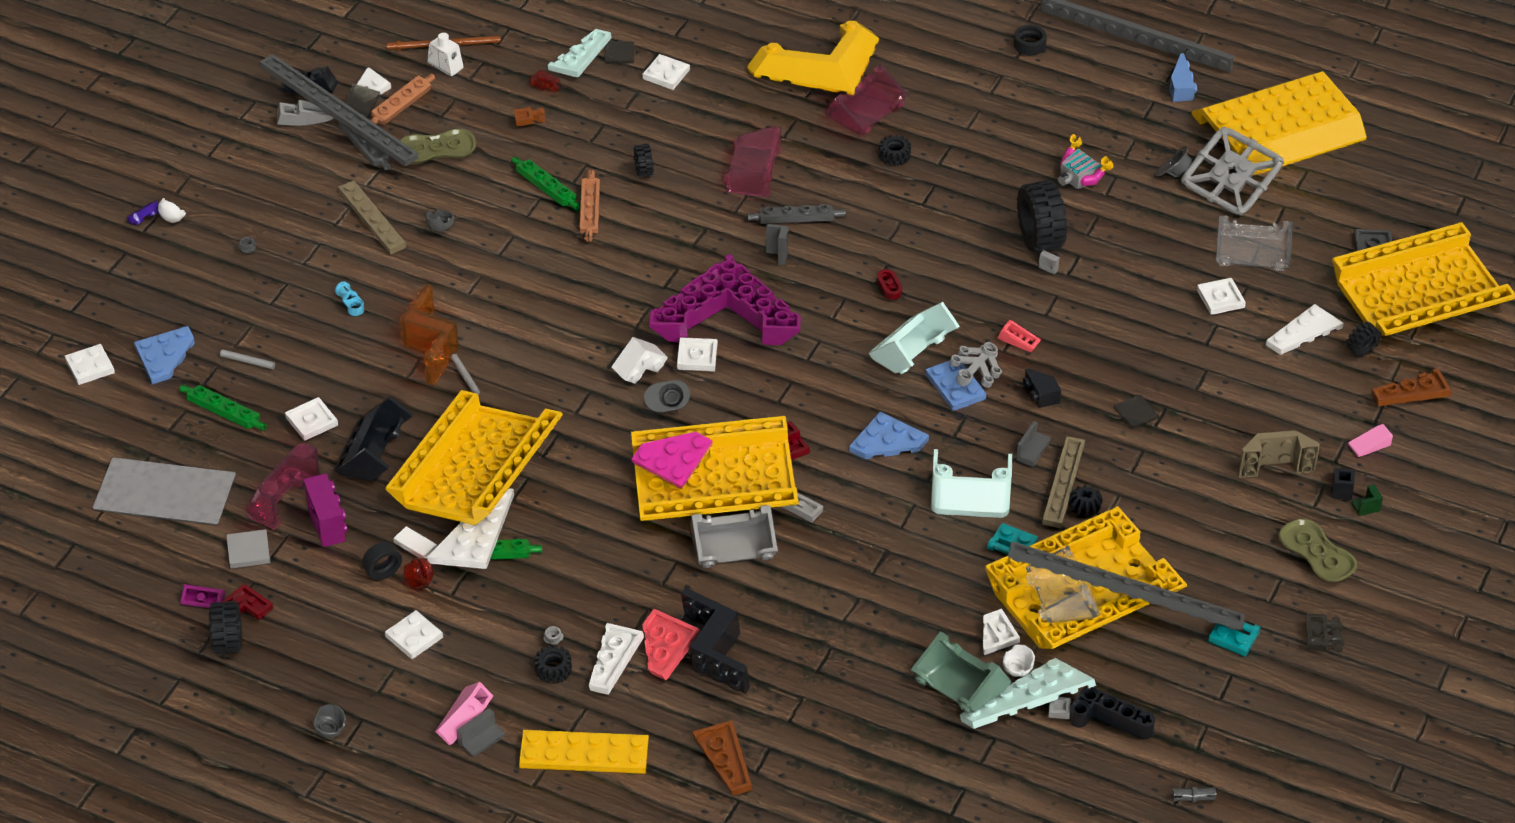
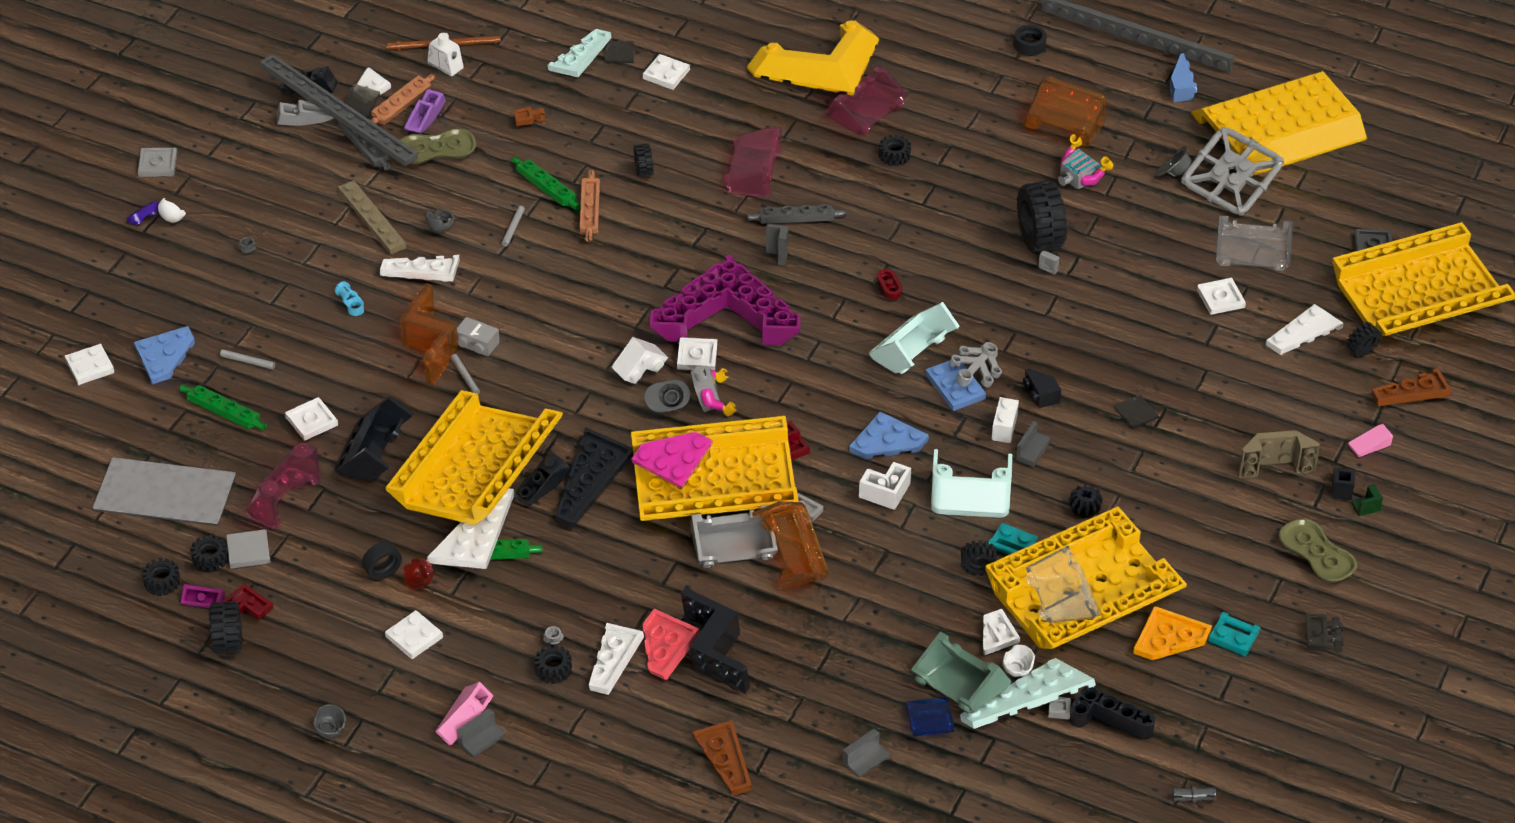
(157, 162): none -> light grey tile
(161, 568): none -> black tyre
(212, 561): none -> black tyre
(325, 510): magenta brick -> none
(414, 543): white tile -> none
(420, 268): none -> white wing
(425, 112): none -> medium lavender slope
(477, 336): none -> light grey brick
(513, 225): none -> light grey bar
(543, 479): none -> black slope
(545, 80): clear red plate -> none
(584, 751): yellow plate -> none
(591, 473): none -> black wing
(707, 390): none -> torso
(796, 542): none -> clear orange windscreen
(864, 754): none -> dark grey panel
(885, 489): none -> white brick
(930, 716): none -> clear blue slope
(970, 557): none -> black tyre
(1005, 420): none -> white brick
(1012, 330): coral slope -> none
(1063, 482): dark tan plate -> none
(1068, 108): none -> clear orange windscreen
(1122, 584): dark grey plate -> none
(1170, 634): none -> light orange plate

